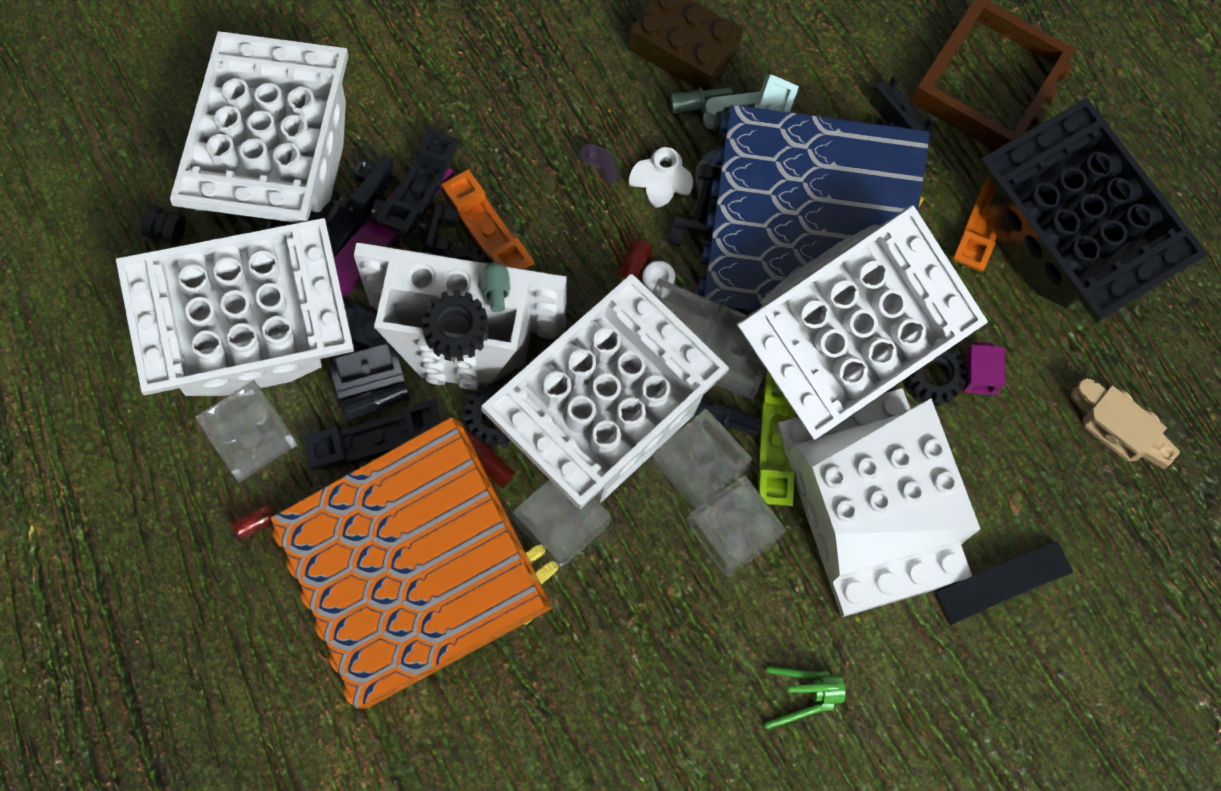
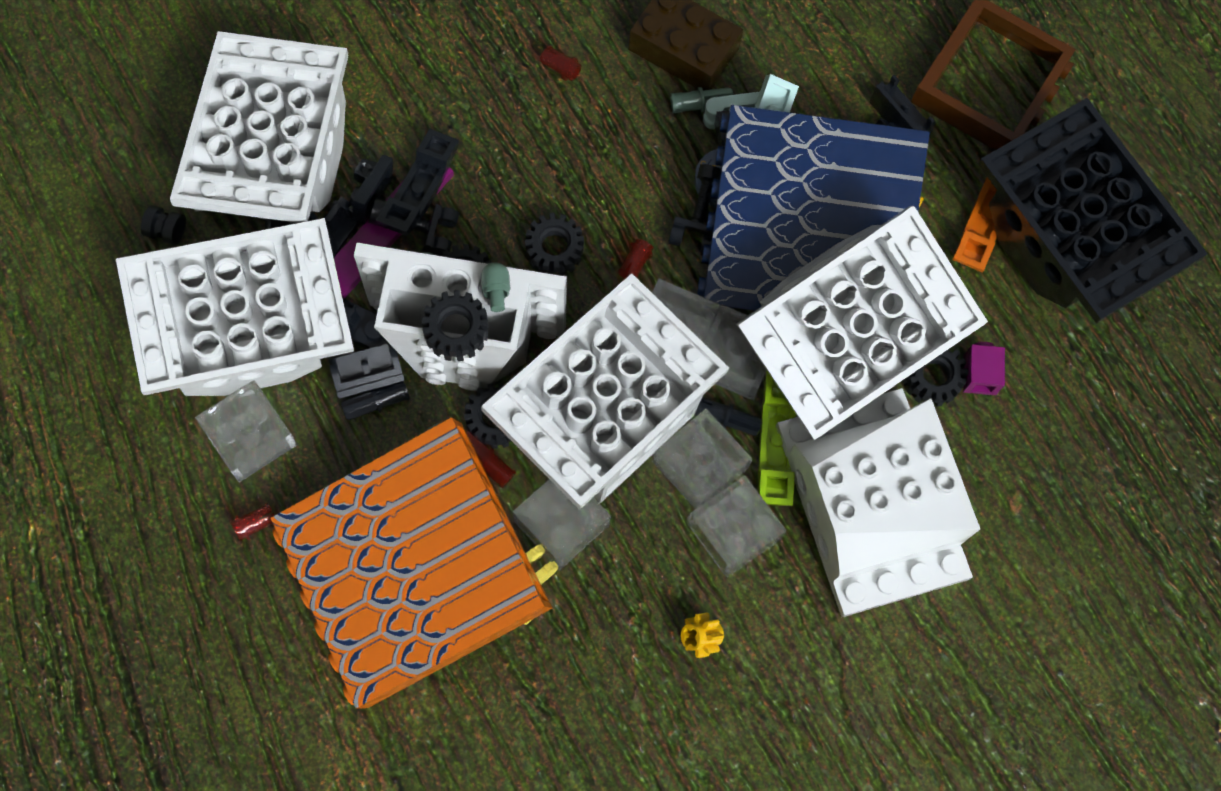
(370, 439): black slope -> none
(484, 223): orange slope -> none
(558, 227): none -> black tyre
(567, 67): none -> clear red pin
(601, 159): clear purple arm -> none
(657, 270): white tile -> none
(661, 181): white plate -> none
(702, 635): none -> yellow gear
(824, 688): bright green plant -> none
(1003, 582): black slope -> none
(1123, 424): tan hinge -> none

